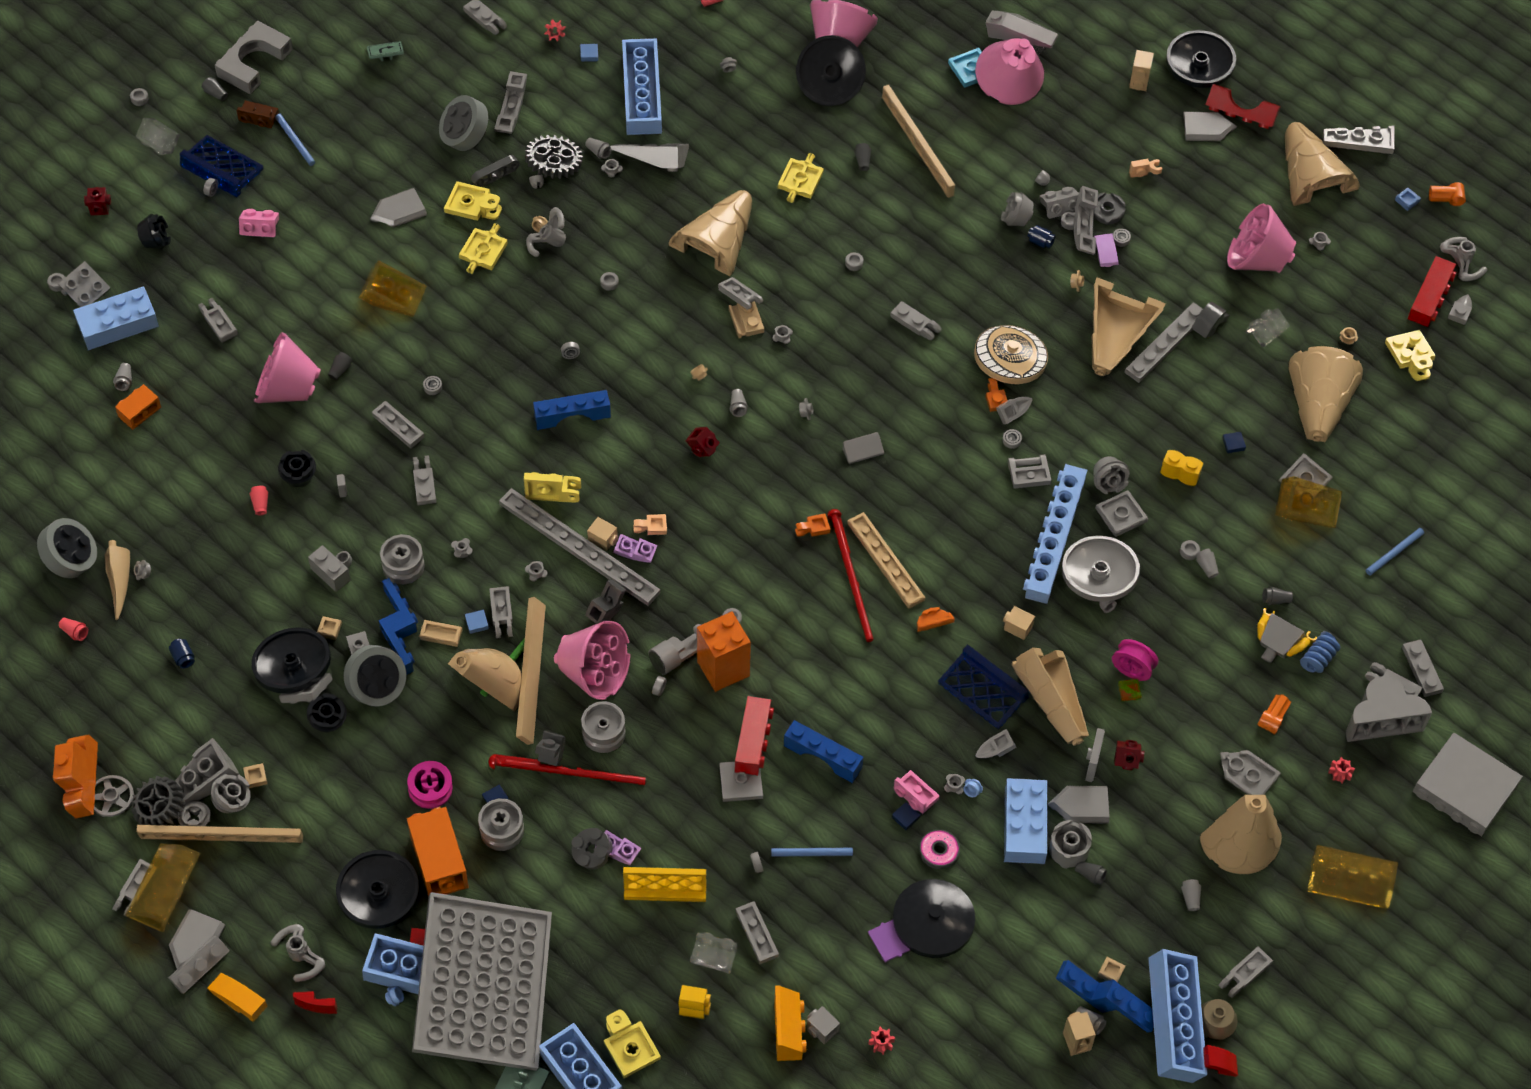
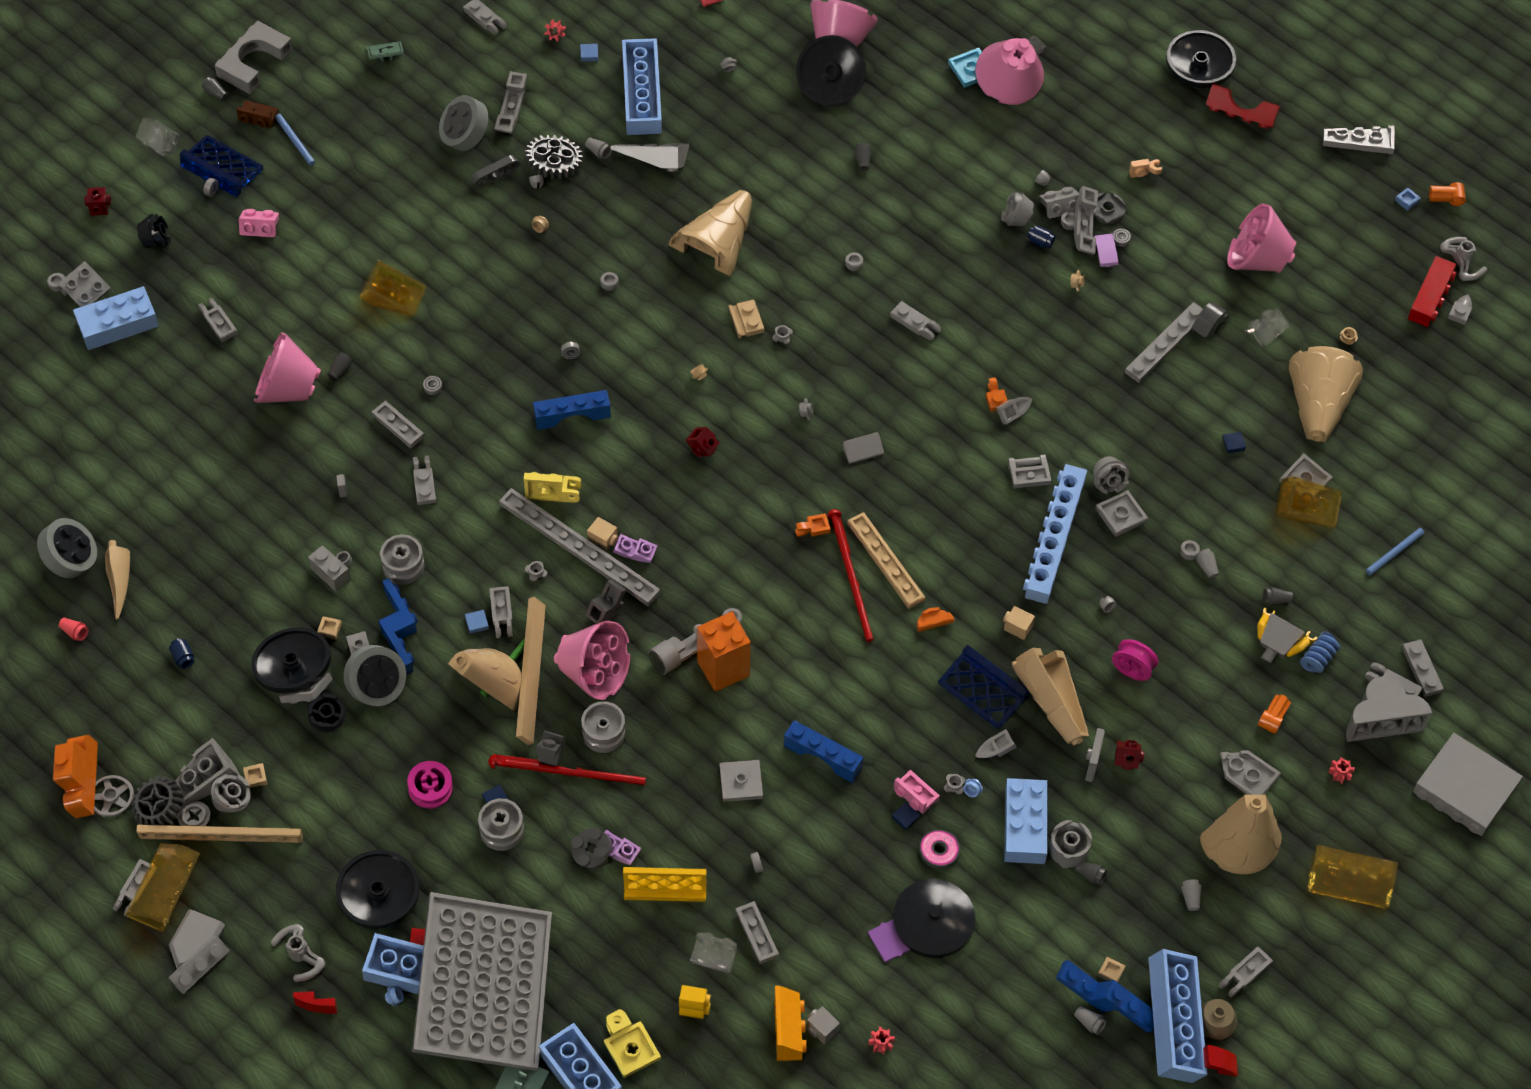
(123, 377): light grey cone -> none
(138, 406): orange brick -> none
(139, 97): light grey tile -> none
(142, 570): light grey plate -> none
(238, 996): light orange slope -> none
(259, 499): coral cone -> none
(297, 468): black cone -> none
(399, 208): light grey tile -> none
(437, 851): orange brick -> none
(440, 633): tan tile -> none
(462, 553): light grey plate -> none
(480, 202): light yellow plate -> none
(483, 248): light yellow plate -> none
(549, 233): light grey piece -> none
(611, 163): light grey plate -> none
(653, 524): light nougat plate -> none
(659, 686): light grey tile -> none
(738, 404): light grey cone -> none
(739, 292): light grey hinge -> none
(753, 734): brick -> none
(775, 852): medium blue bar -> none
(800, 178): light yellow plate -> none
(918, 141): tan tile -> none
(1010, 354): dish -> none
(1011, 25): light grey wedge -> none
(1012, 438): light grey tile -> none
(1079, 1033): tan brick -> none
(1083, 804): light grey tile -> none
(1100, 568): light grey dish -> none
(1117, 325): tan cone -> none
(1129, 690): clear neon green tile -> none
(1141, 70): tan brick -> none
(1182, 468): yellow brick -> none
(1206, 126): light grey tile -> none
(1313, 165): tan cone -> none
(1322, 237): light grey plate -> none
(1417, 360): light yellow plate -> none

